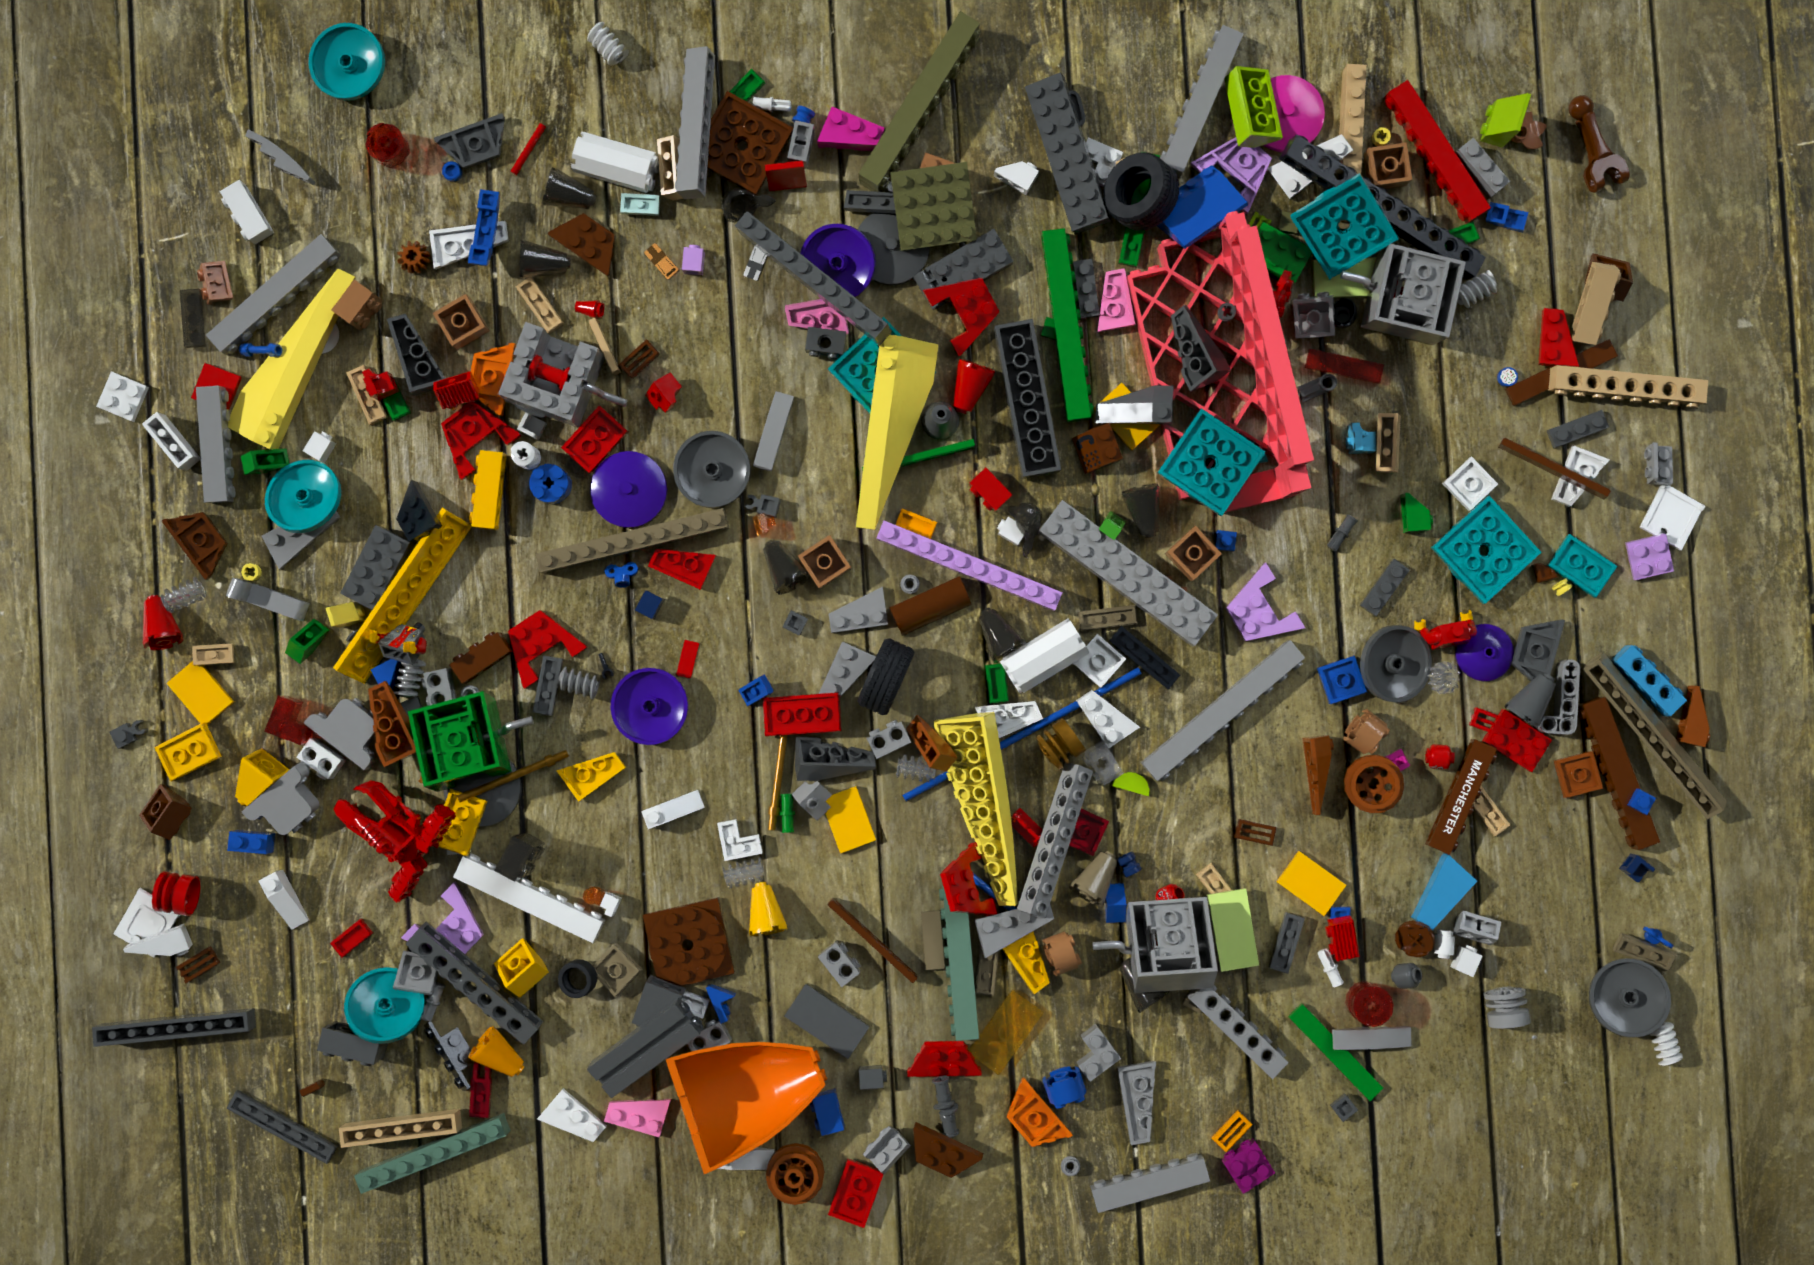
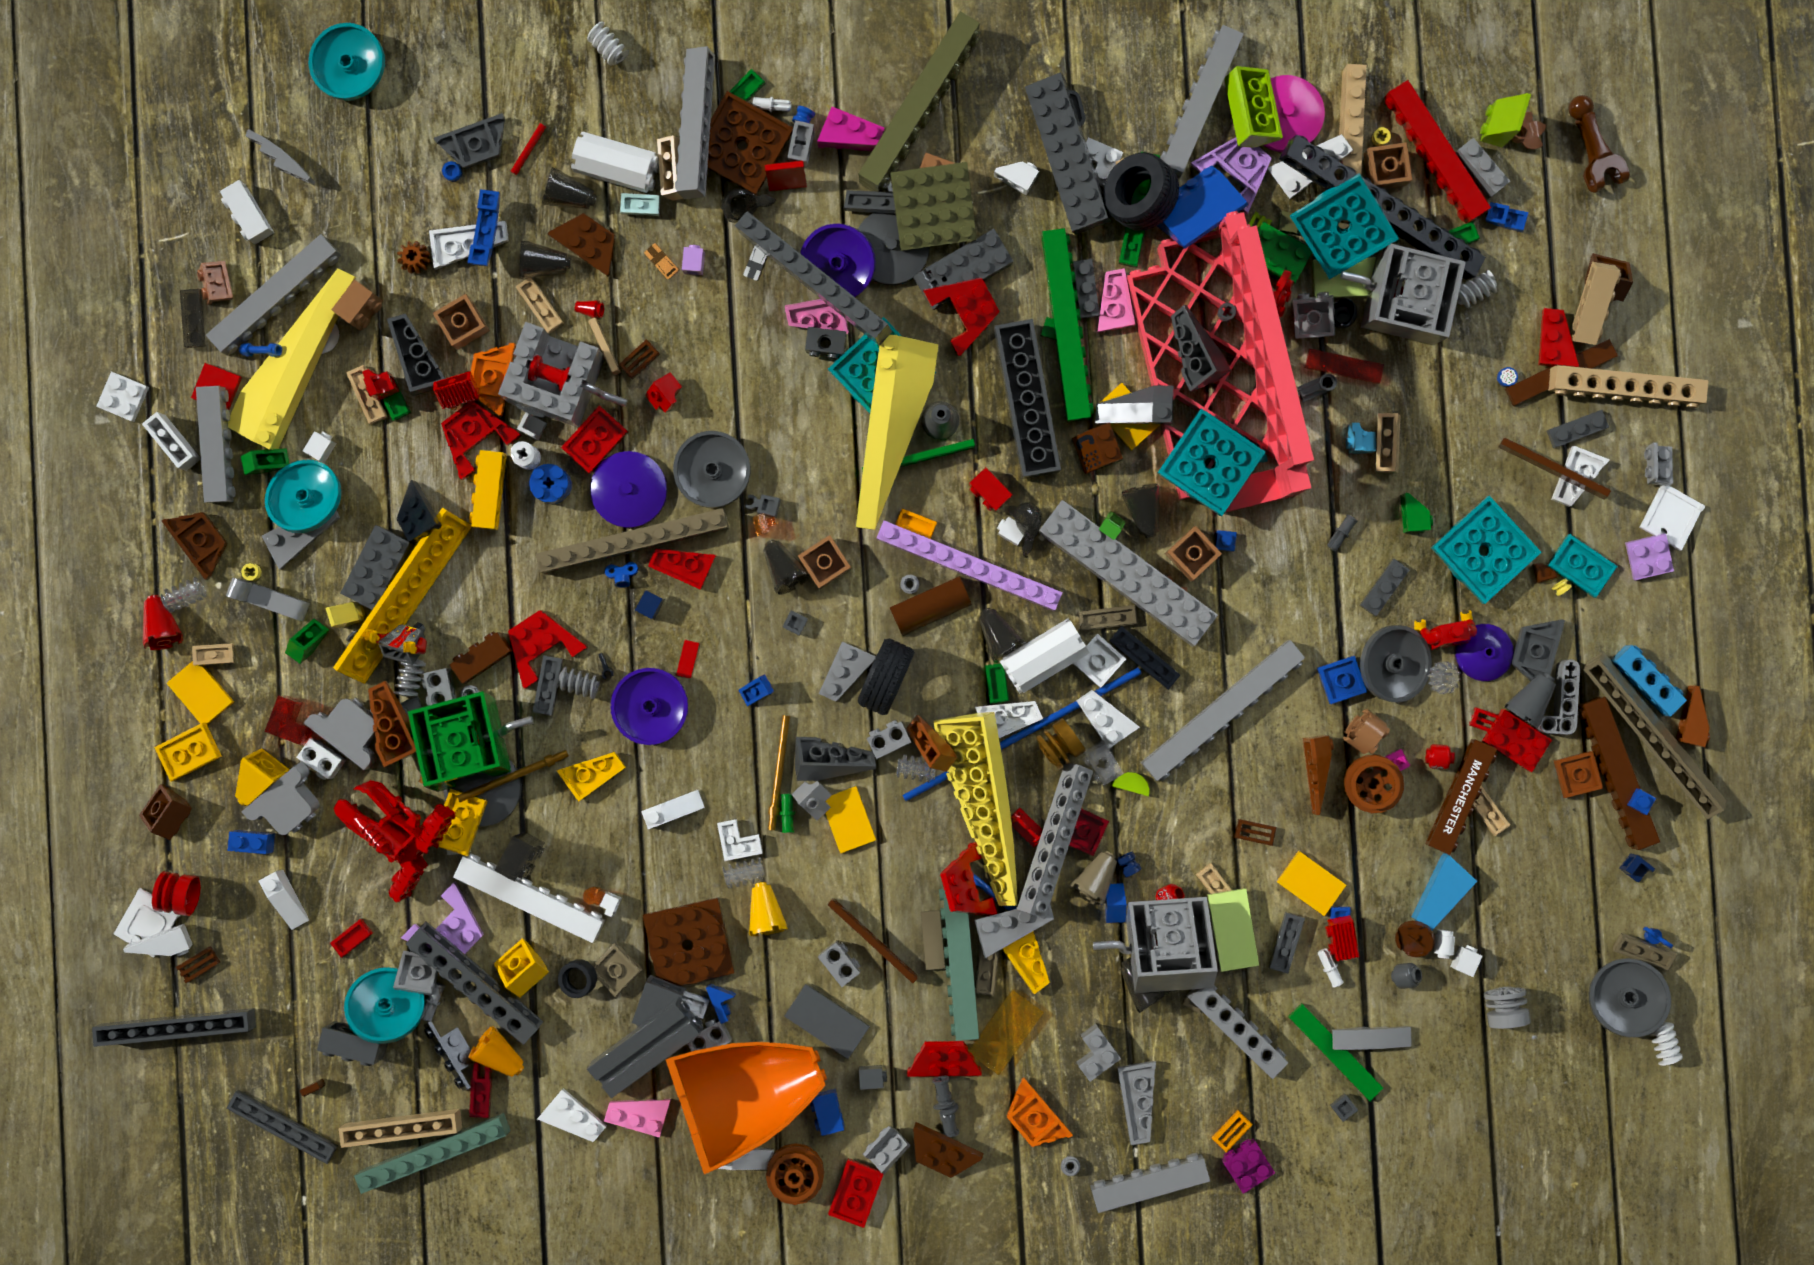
(126, 734): dark grey plate -> none
(387, 672): blue slope -> none
(388, 155): clear red brick -> none
(773, 431): light grey slope -> none
(802, 714): red tile -> none
(861, 613): light grey wing -> none
(970, 384): red cone -> none
(1060, 953): medium nougat brick -> none
(1064, 1086): blue brick -> none
(1253, 613): lavender wing -> none
(1361, 996): clear red wheel -> none
(1470, 483): white plate -> none
(1477, 928): light grey brick -> none

